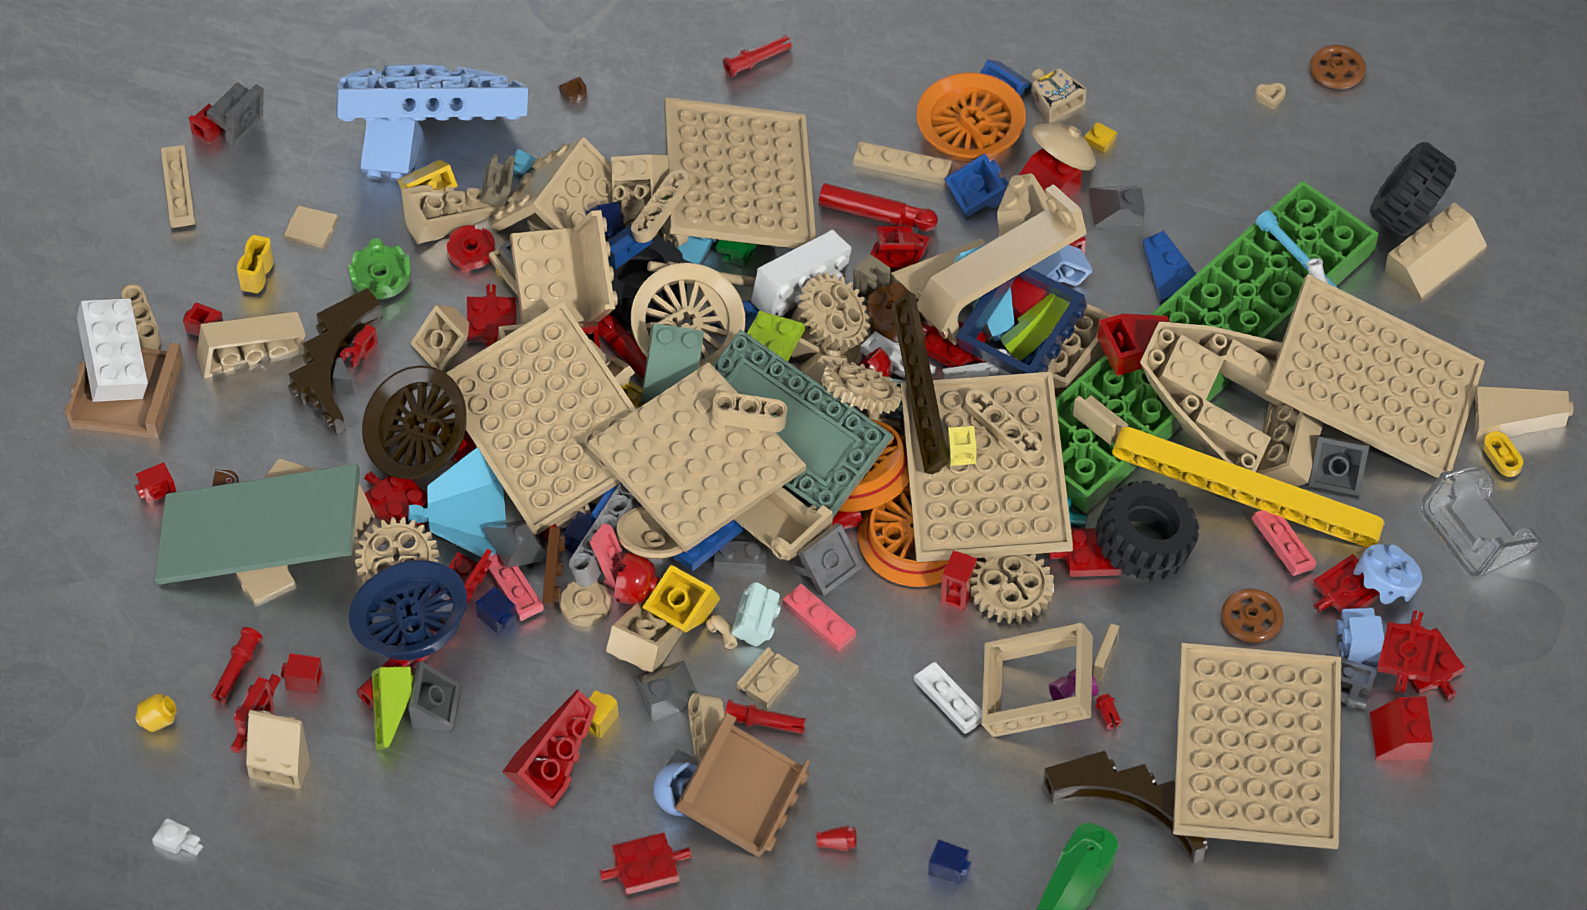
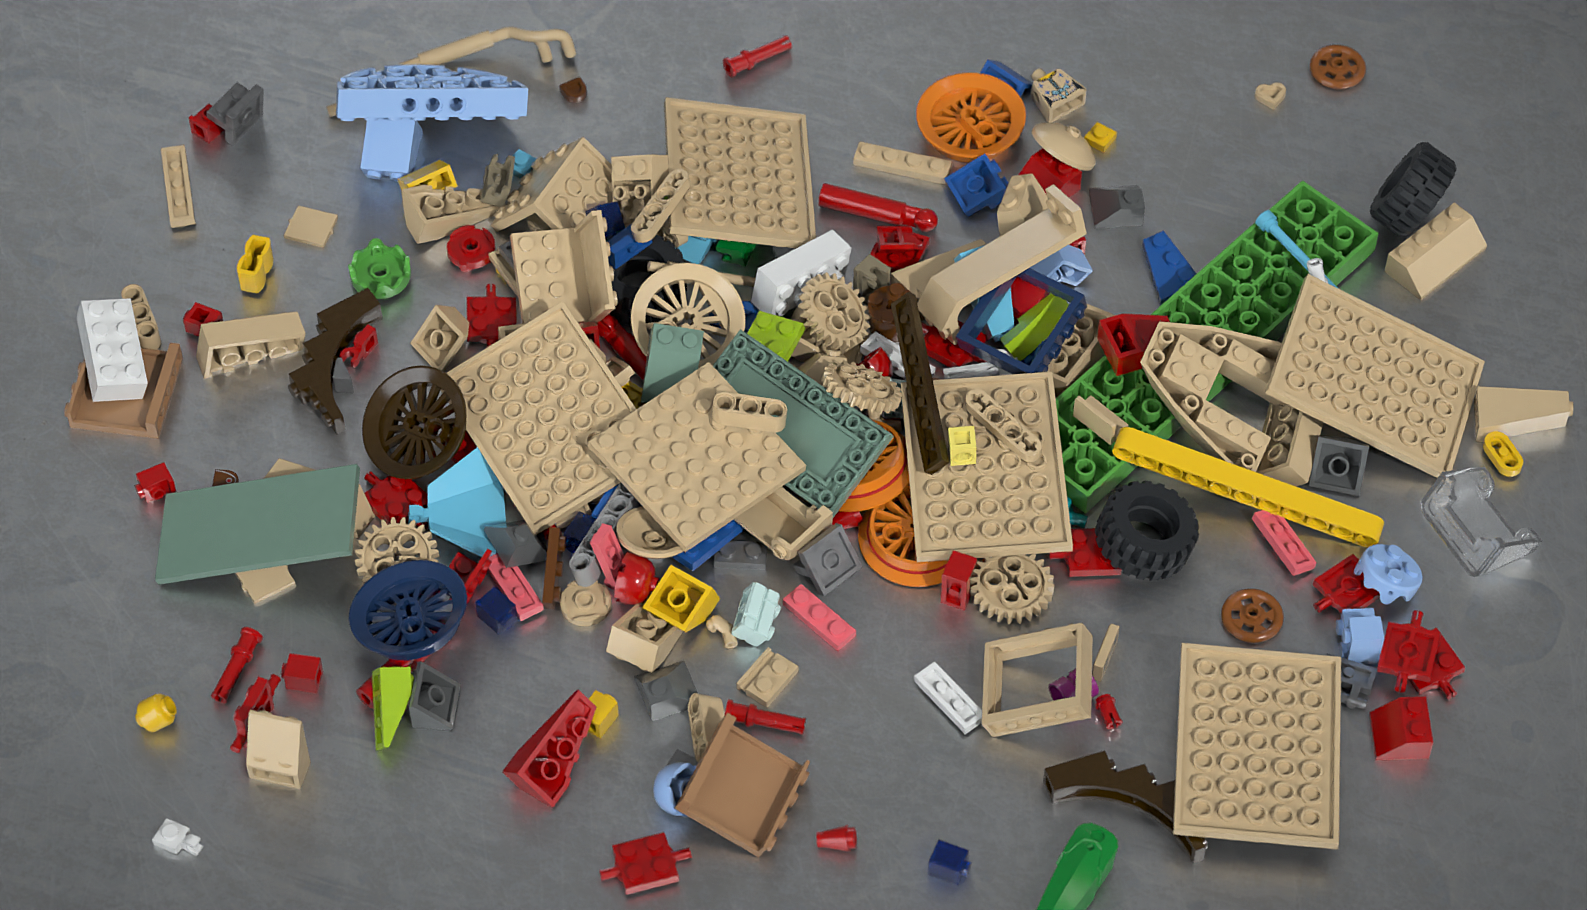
(485, 40): none -> tan piece

